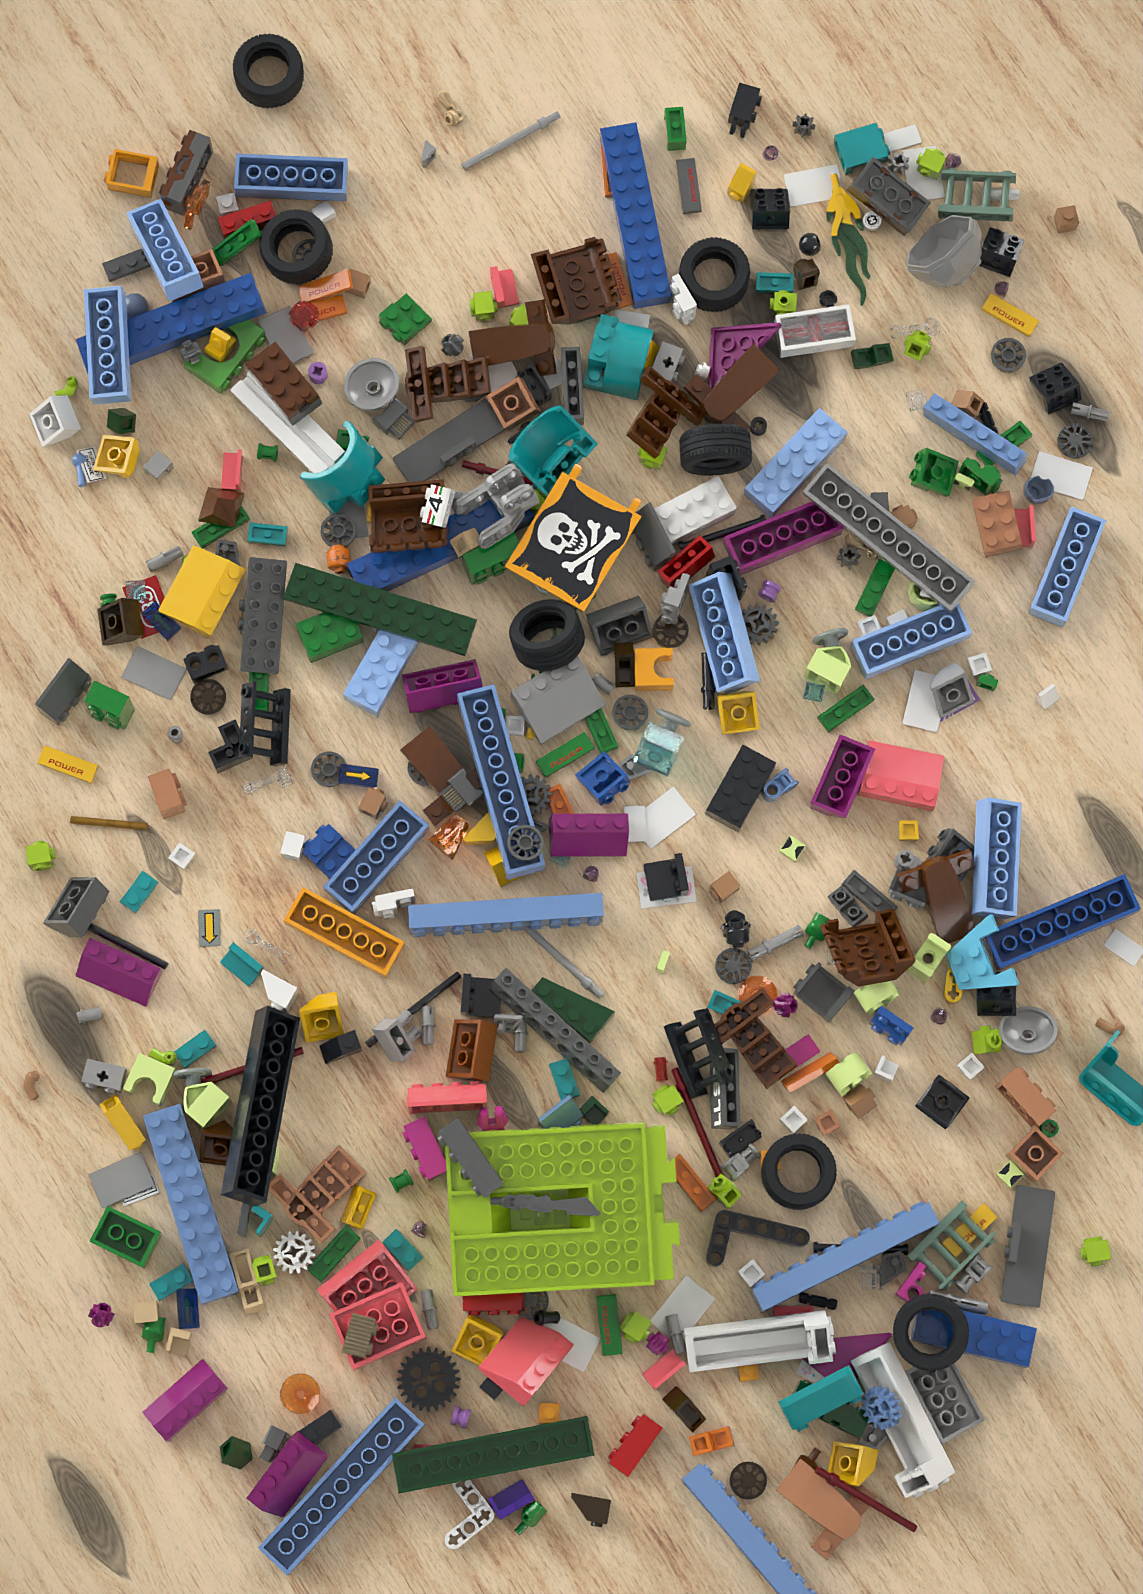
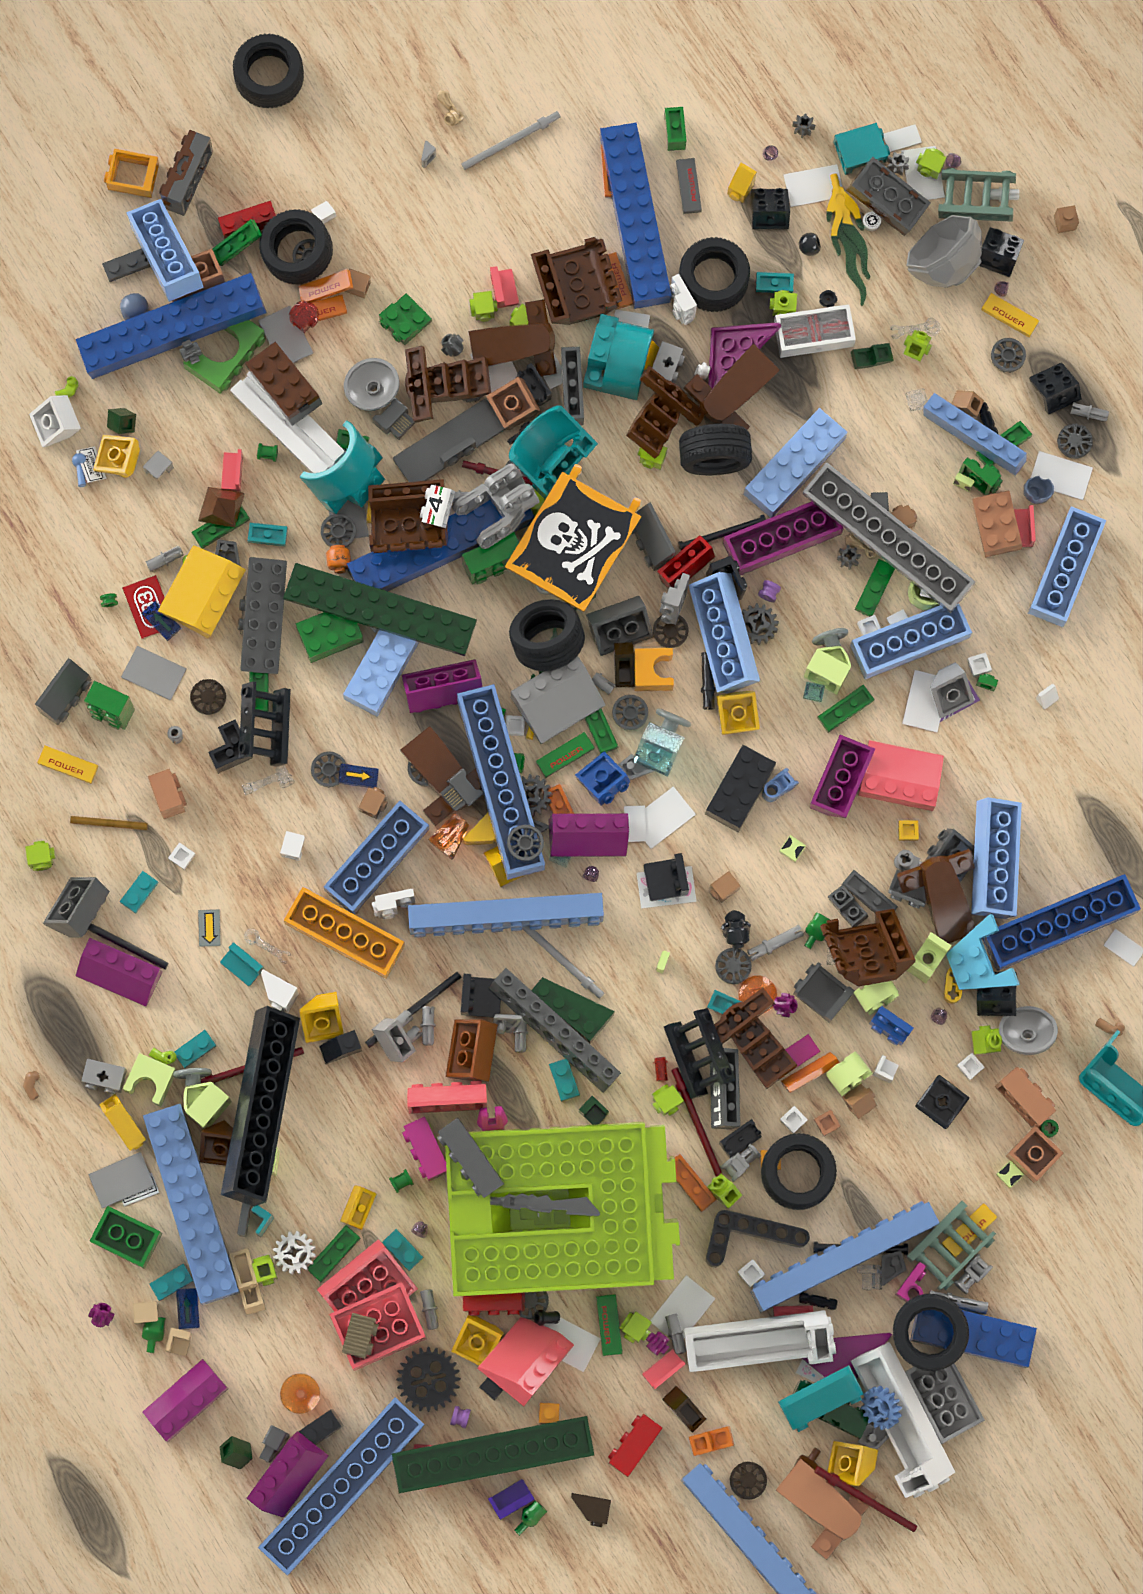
(88, 1015): light grey pin -> none
(107, 345): light blue brick -> none
(120, 621): dark brown slope -> none
(136, 590): clear light blue plate -> none
(195, 203): clear orange wing -> none
(207, 668): black brick -> none
(220, 345): yellow brick -> none
(227, 204): white plate -> none
(291, 177): medium blue brick -> none
(318, 377): medium lavender wheel -> none
(318, 1192): nougat slope -> none
(327, 850): blue plate -> none
(465, 542): tan panel -> none
(475, 1509): white beam -> none
(562, 1115): slope -> none
(695, 510): white brick -> none
(743, 108): black hinge -> none
(748, 1372): light orange plate -> none
(761, 421): black bush -> none
(806, 273): dark brown slope -> none
(933, 472): green plate -> none
(1027, 1246): dark grey bracket -> none
(1095, 1251): lime brick -> none

